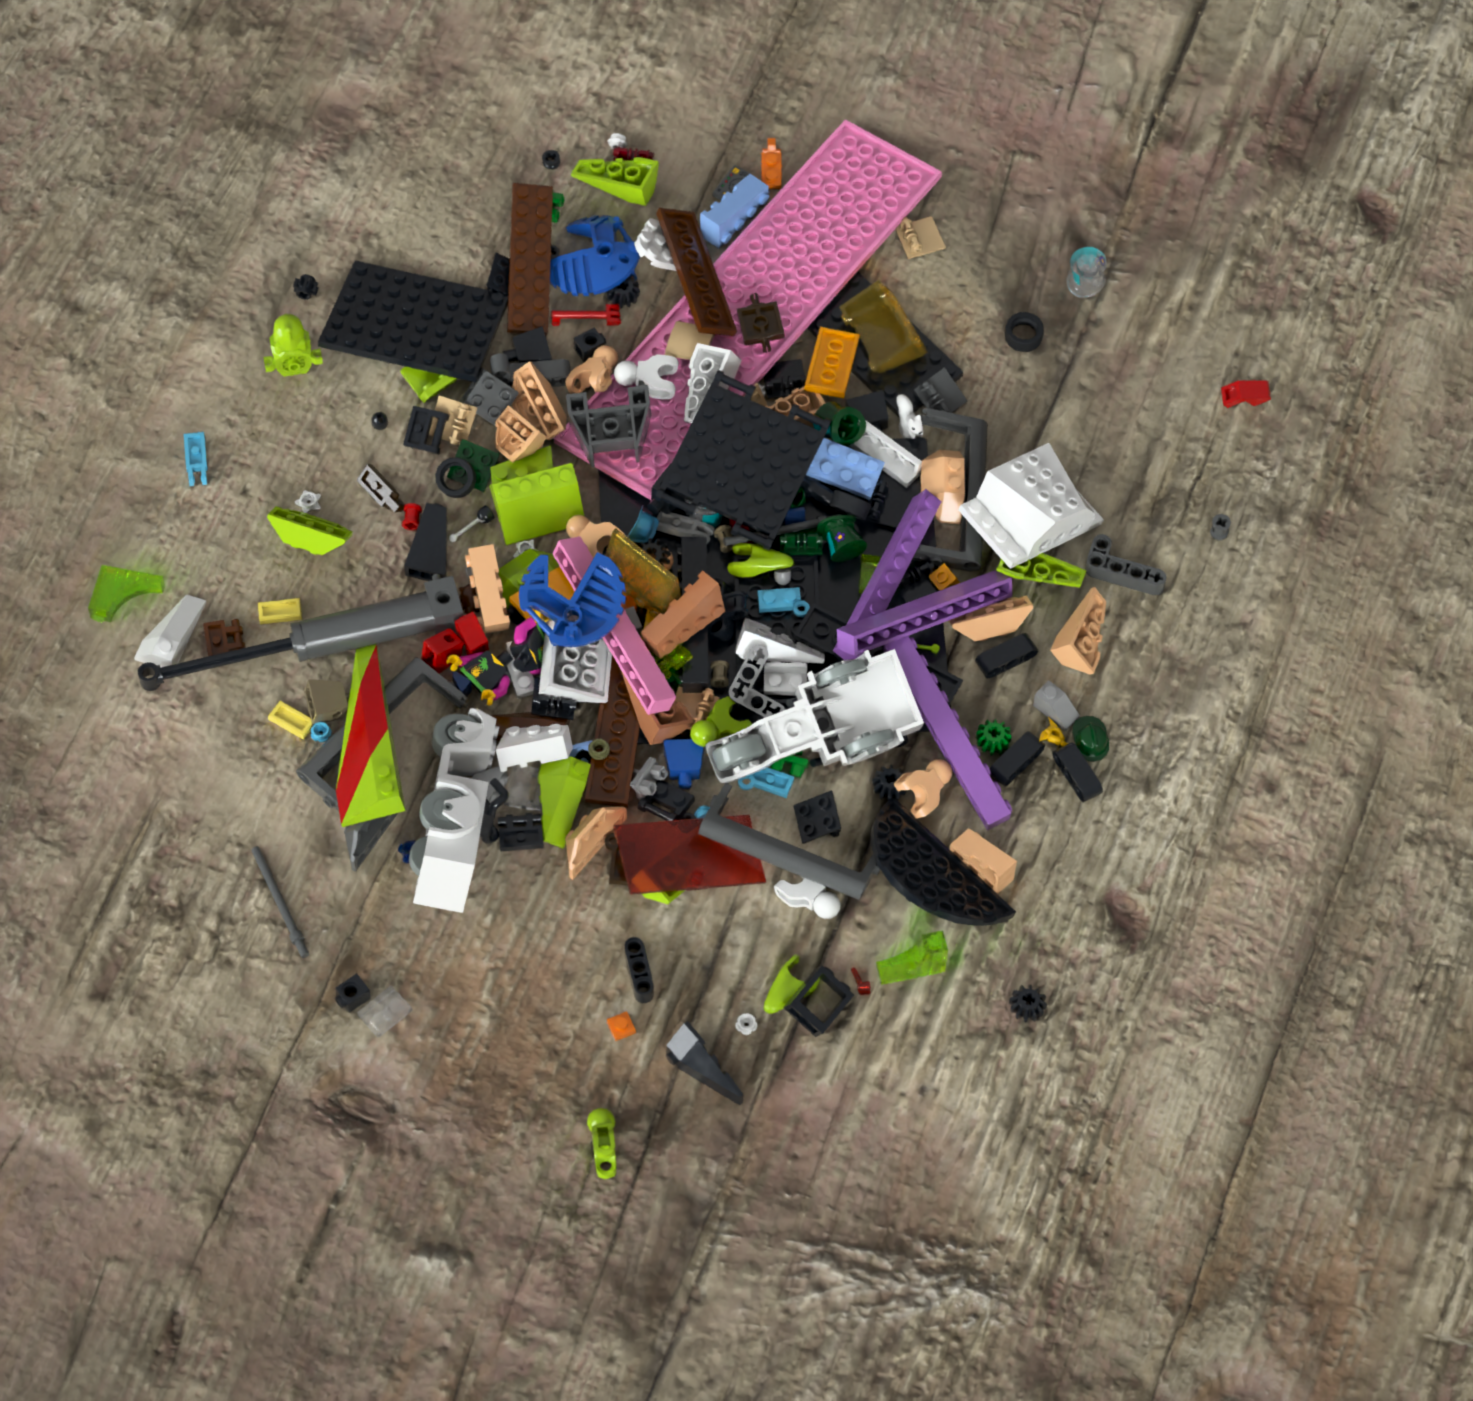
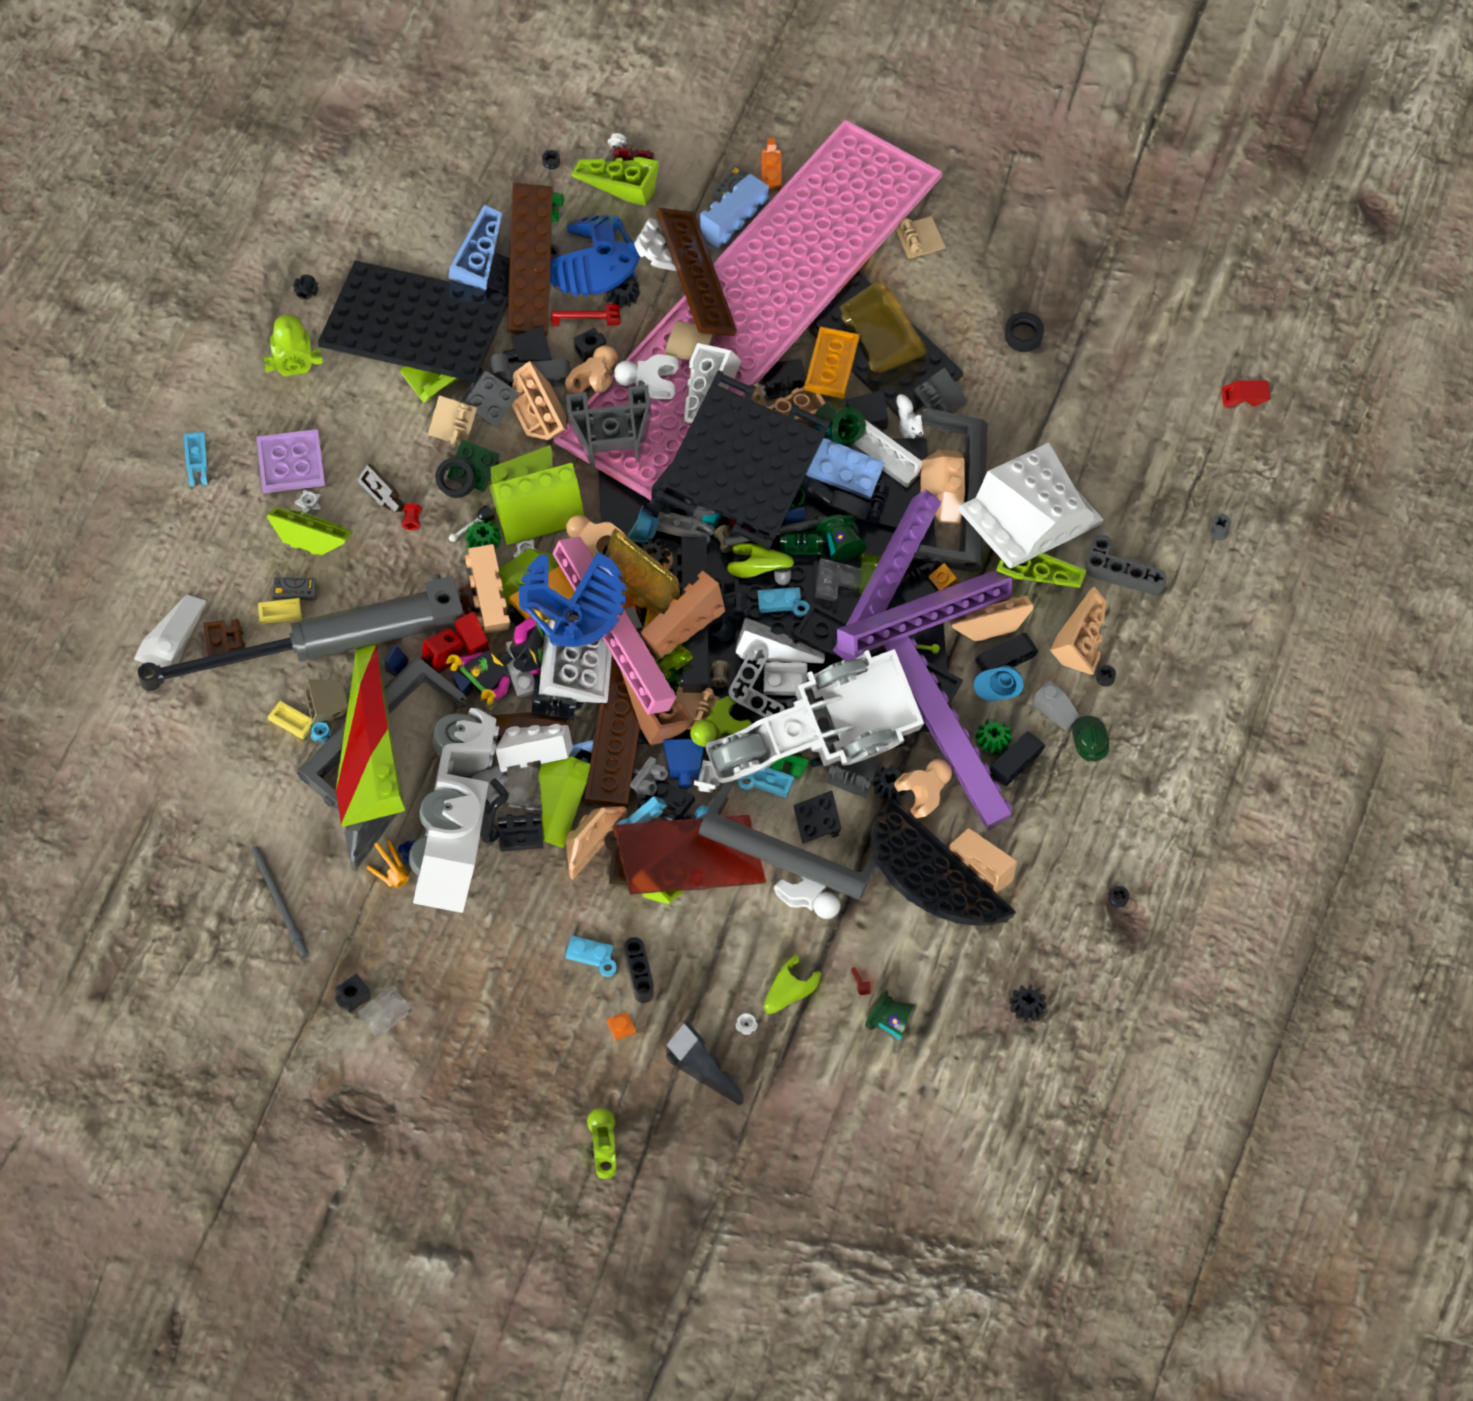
(118, 586): clear neon green arch -> none
(290, 461): none -> lavender plate
(294, 588): none -> dark grey tile
(375, 422): black hinge -> none
(395, 660): none -> dark blue slope
(396, 874): none -> light orange plant
(419, 429): black plate -> none
(429, 545): black slope -> none
(476, 254): none -> light blue wedge
(483, 534): none -> green gear
(516, 435): light nougat wedge -> none
(592, 953): none -> medium azure hinge
(598, 743): olive plate -> none
(650, 810): none -> medium azure hinge
(707, 779): none -> white bracket
(760, 323): dark brown plate -> none
(804, 1015): black window -> none
(832, 574): none -> clear plate
(854, 777): none -> dark grey hinge
(891, 1015): none -> dark green hat
(922, 959): clear neon green arch -> none
(998, 683): none -> dark azure piece
(1057, 738): yellow piece -> none
(1077, 772): black beam -> none
(1086, 272): clear hat -> none
(1107, 681): none -> black bush
(1122, 901): none -> black bush

